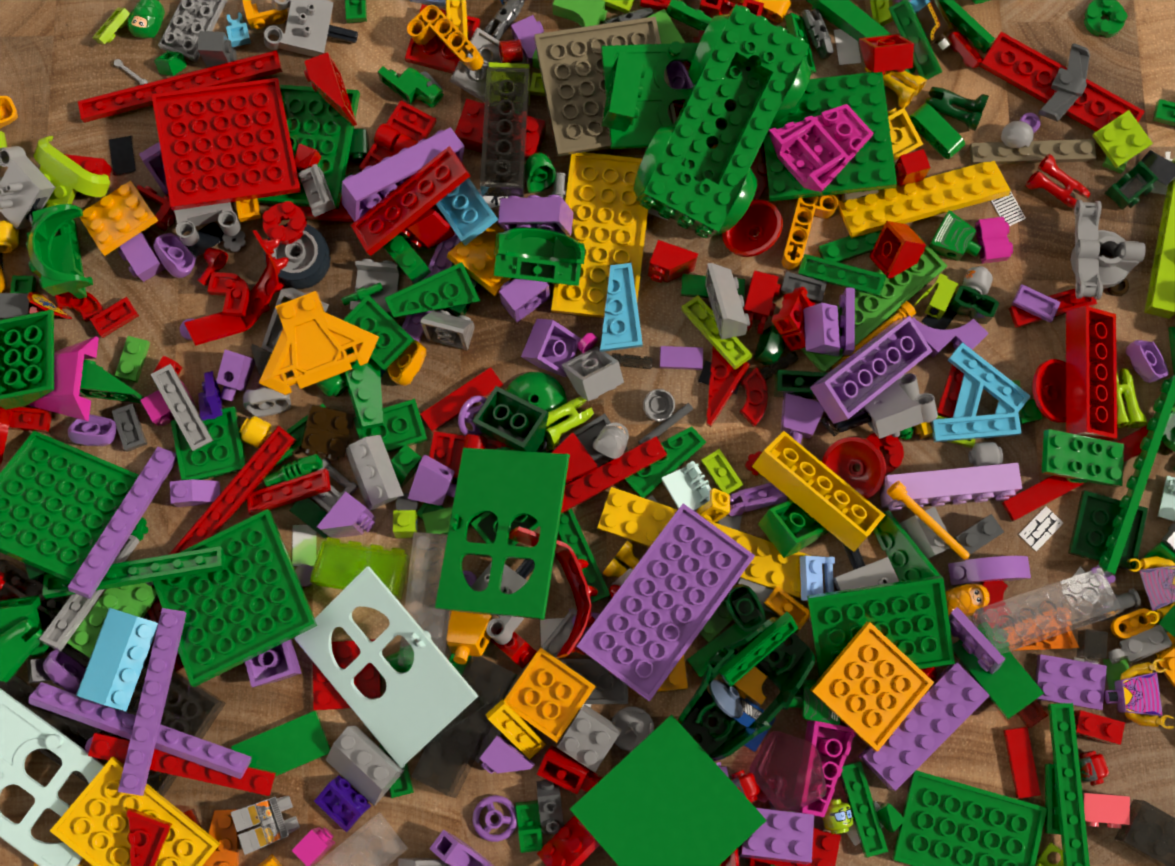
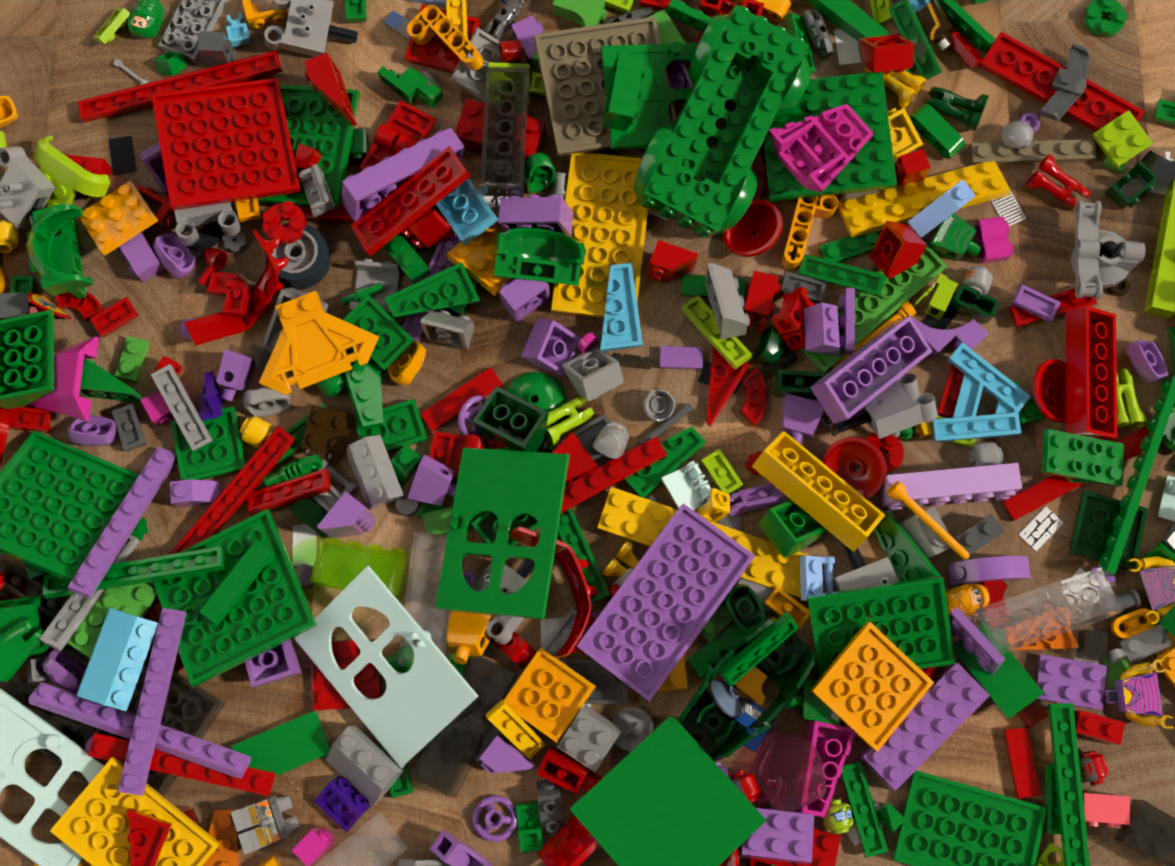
(237, 582): none -> green tile
(398, 22): none -> blue sticker
(405, 523): lime brick -> none
(941, 208): none -> light blue slope

